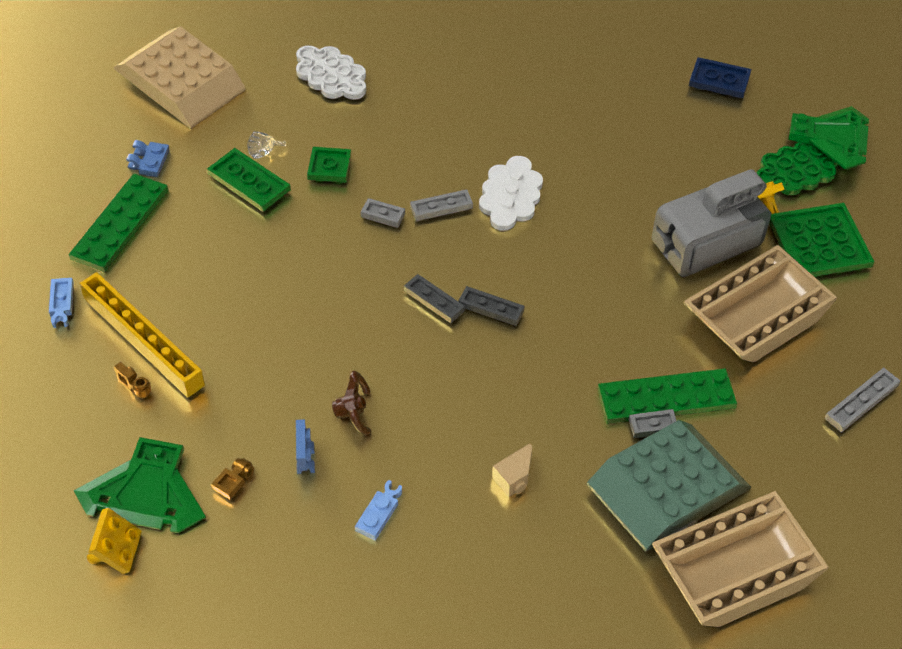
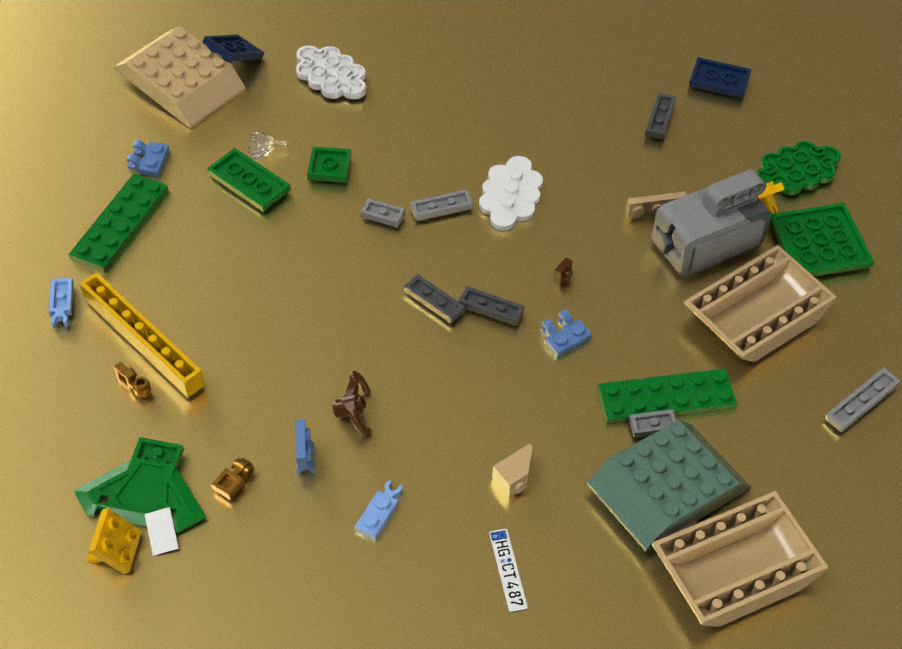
(161, 531): none -> white sticker
(233, 48): none -> dark blue plate
(508, 570): none -> white sticker
(563, 272): none -> reddish brown plate
(568, 337): none -> medium blue plate
(649, 204): none -> tan plate
(660, 116): none -> dark grey plate
(837, 134): green plate -> none

